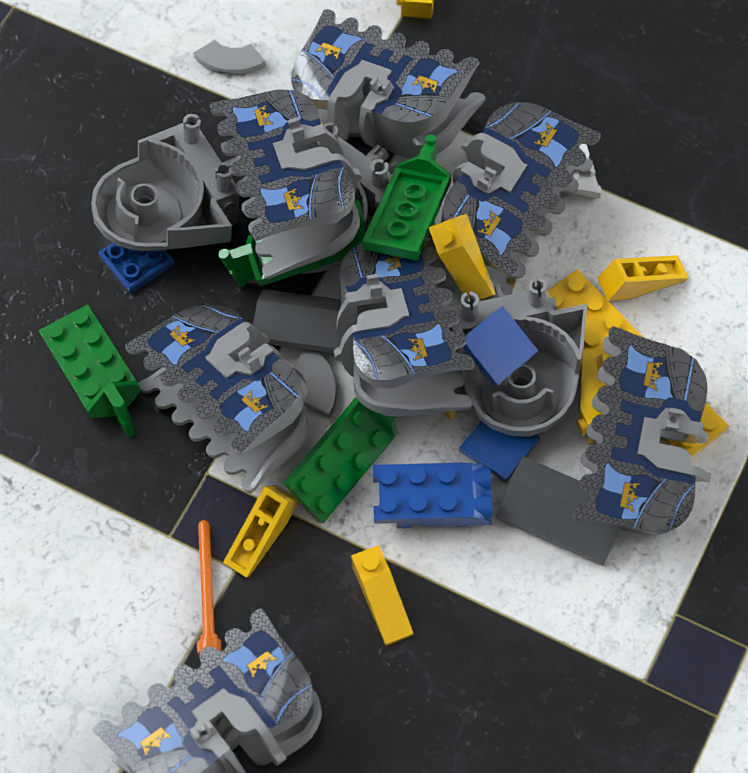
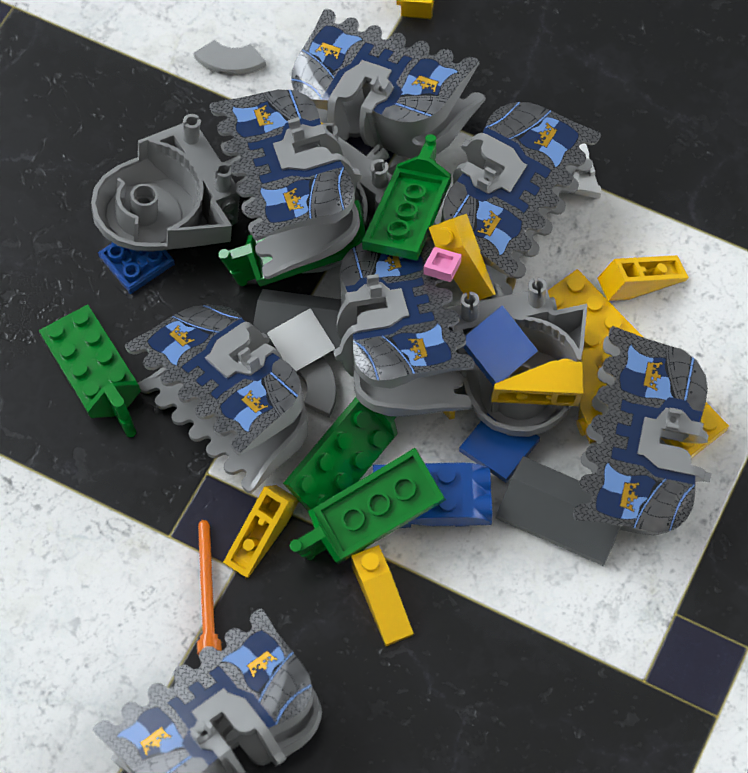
(301, 340): none -> white sticker
(370, 509): none -> green hinge
(442, 264): none -> bright pink plate
(547, 384): none -> yellow slope

